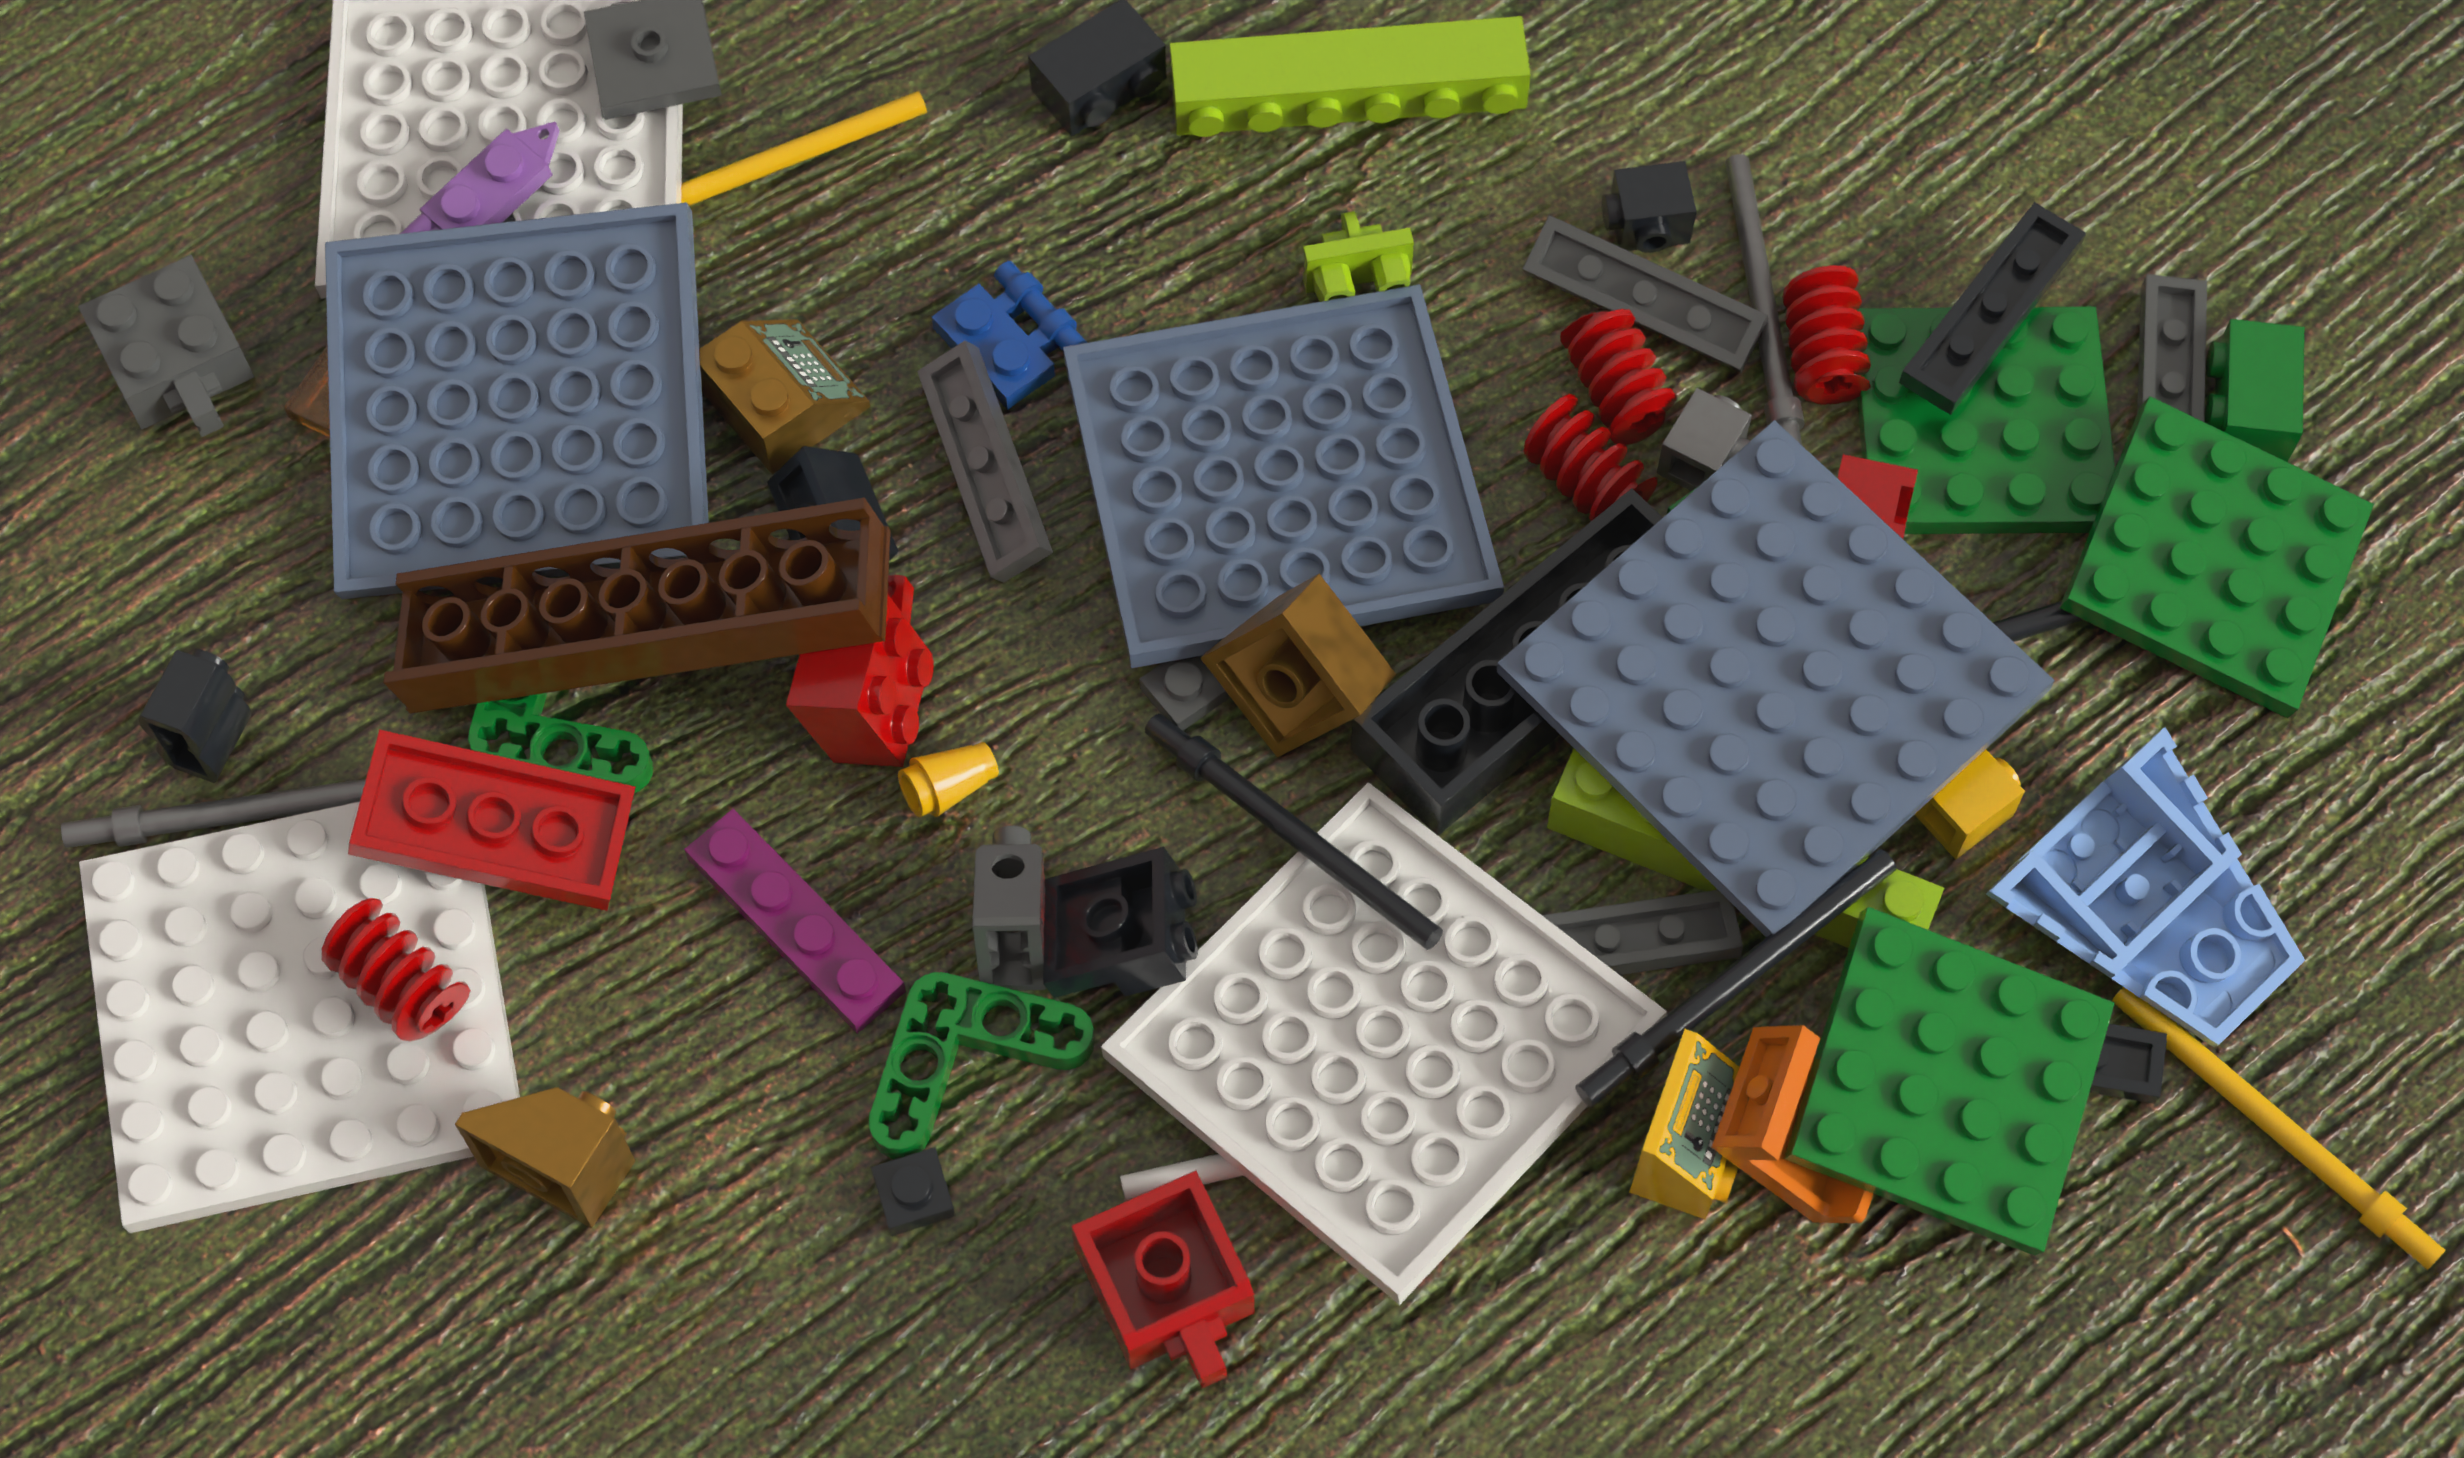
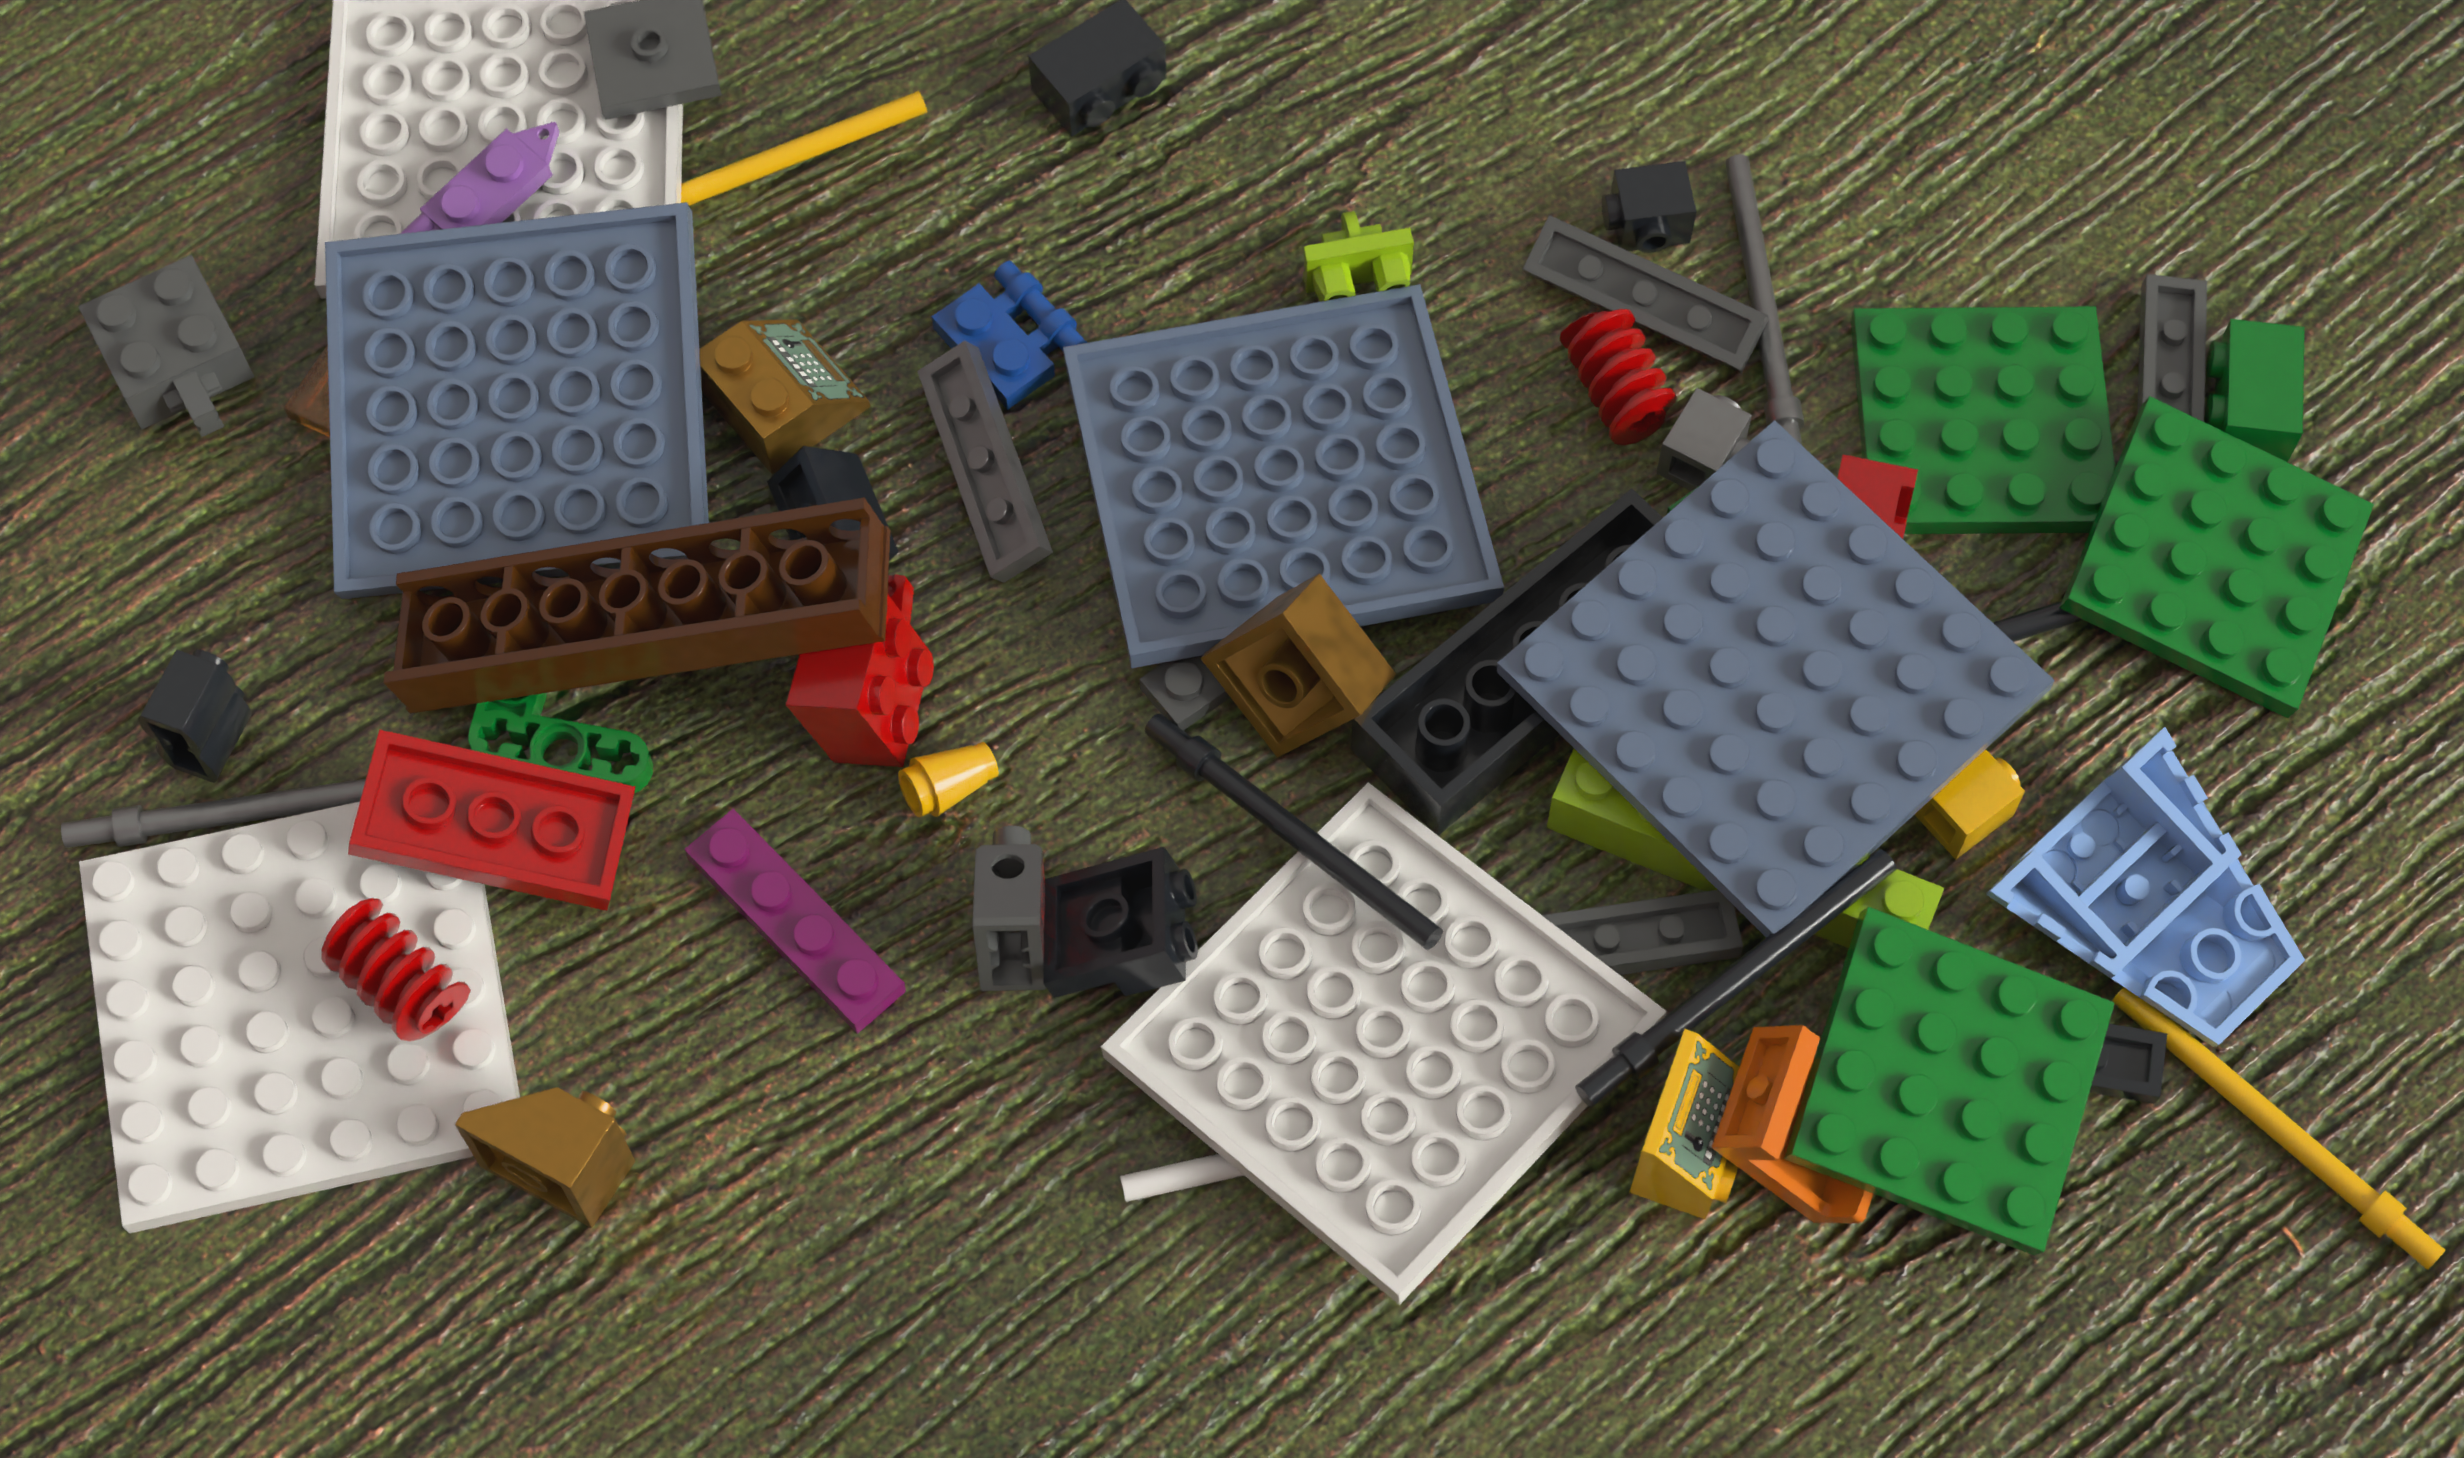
(913, 1191): black plate -> none
(965, 1027): green beam -> none
(1166, 1276): red hinge -> none
(1349, 76): lime brick -> none
(1580, 461): red piece -> none
(1827, 335): red piece -> none
(1992, 308): black plate -> none

